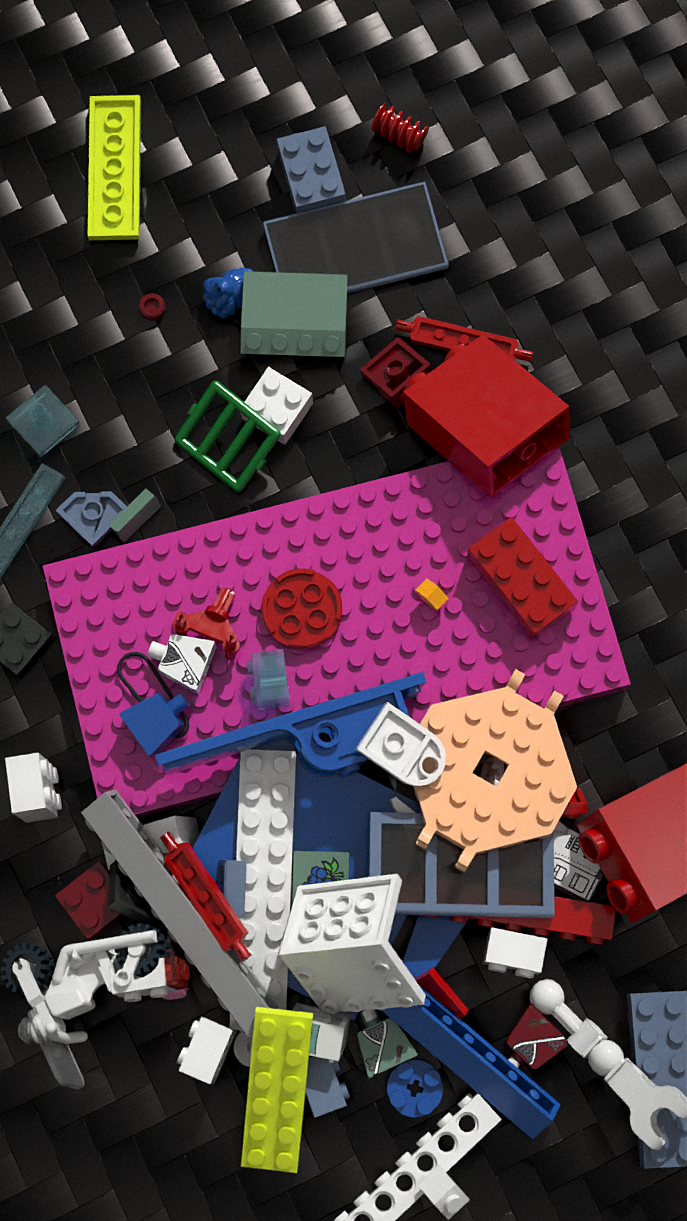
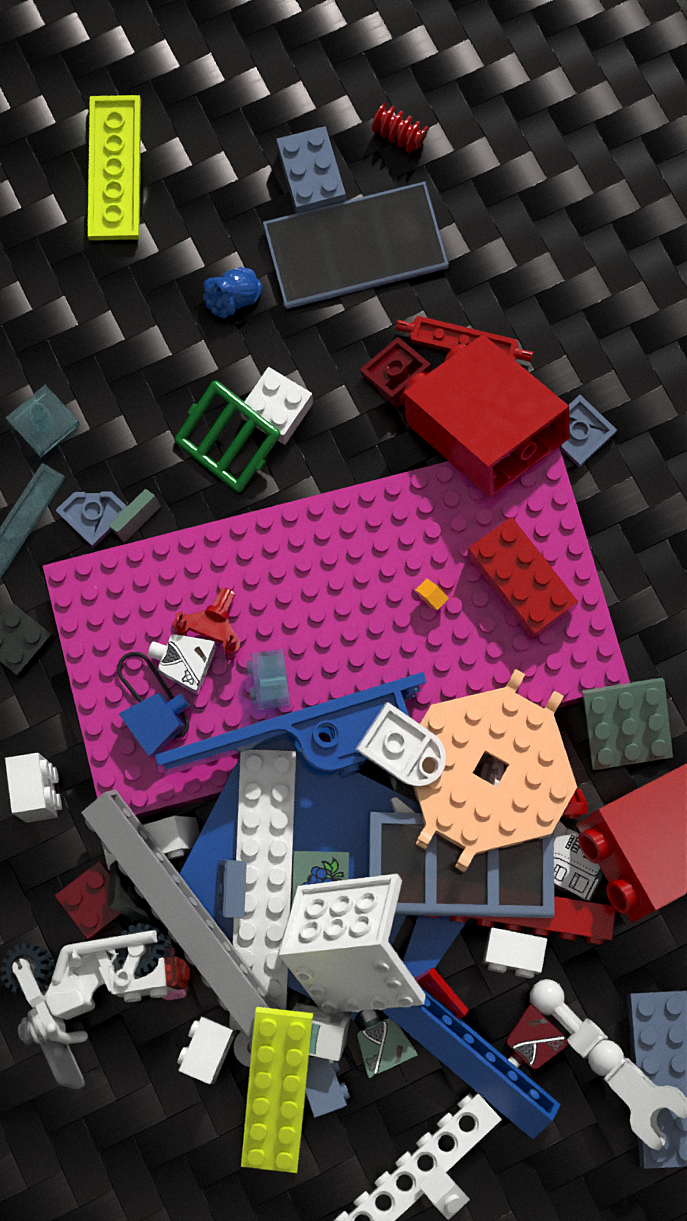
(152, 307): dark red tile -> none
(206, 896): red plate -> none
(294, 314): sand green slope -> none
(301, 608): red tile -> none
(400, 1096): blue plate -> none
(587, 431): none -> sand blue plate
(627, 723): none -> sand green plate

